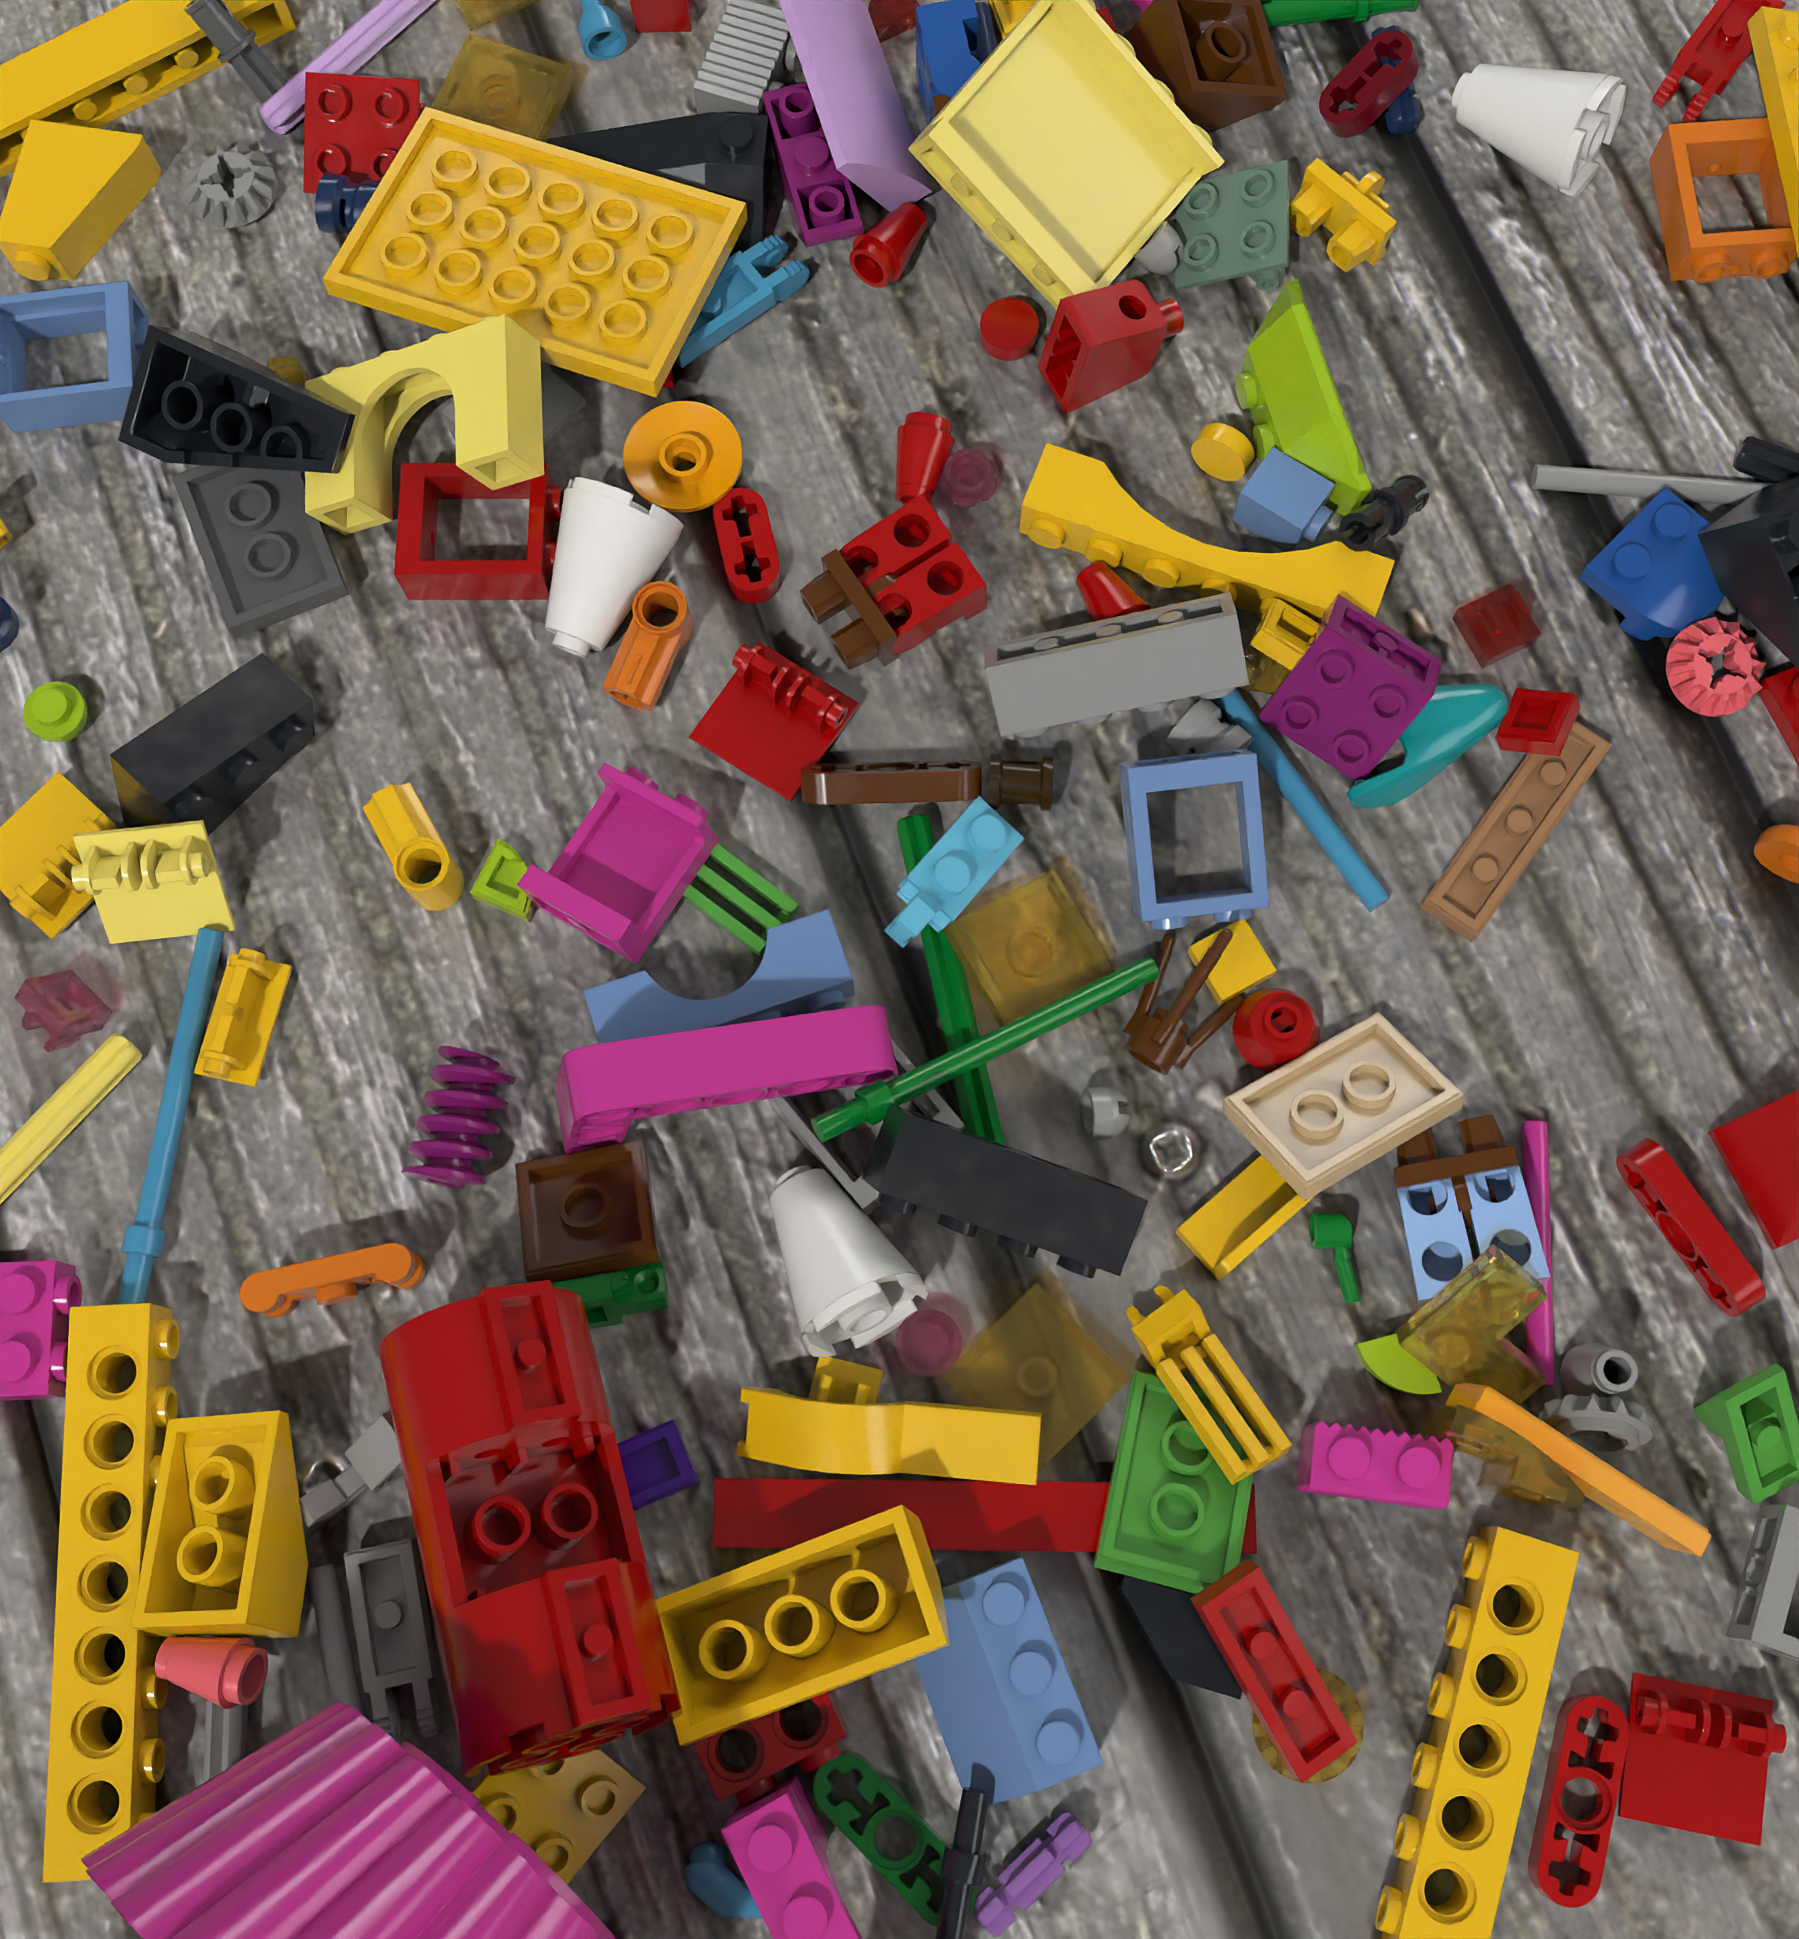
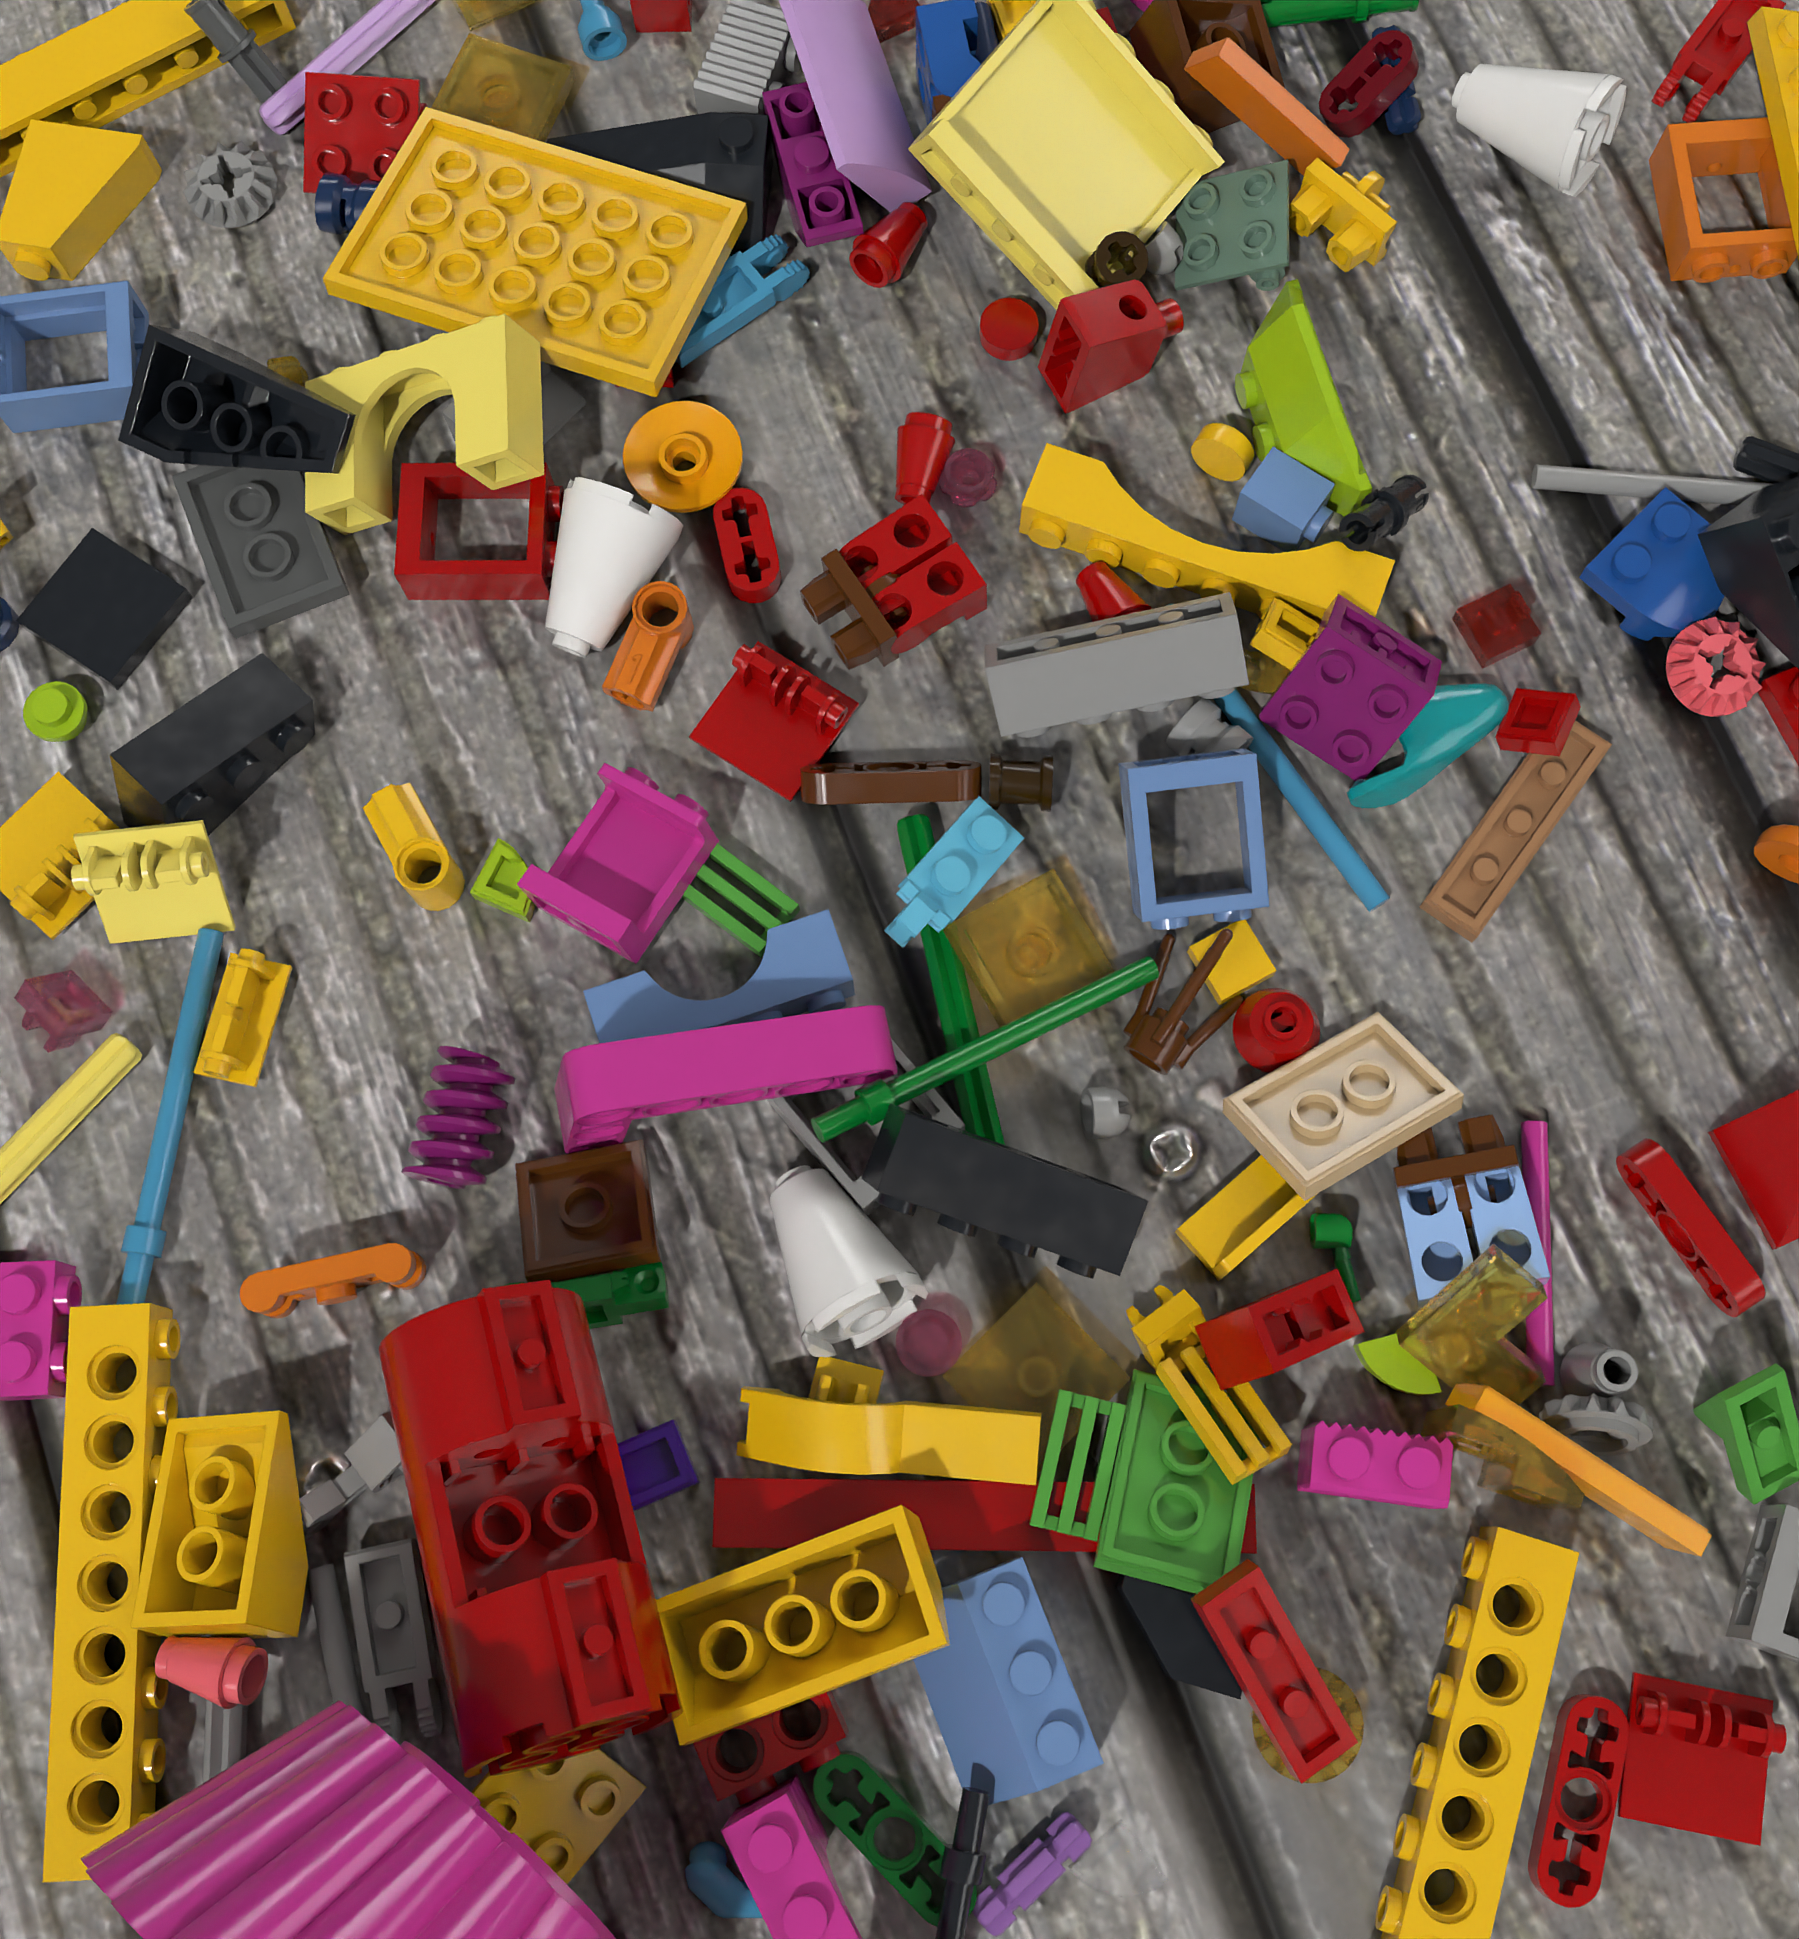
(104, 608): none -> black tile
(1065, 1523): none -> bright green tile
(1116, 248): none -> dark brown bush
(1265, 105): none -> orange tile
(1279, 1330): none -> red brick

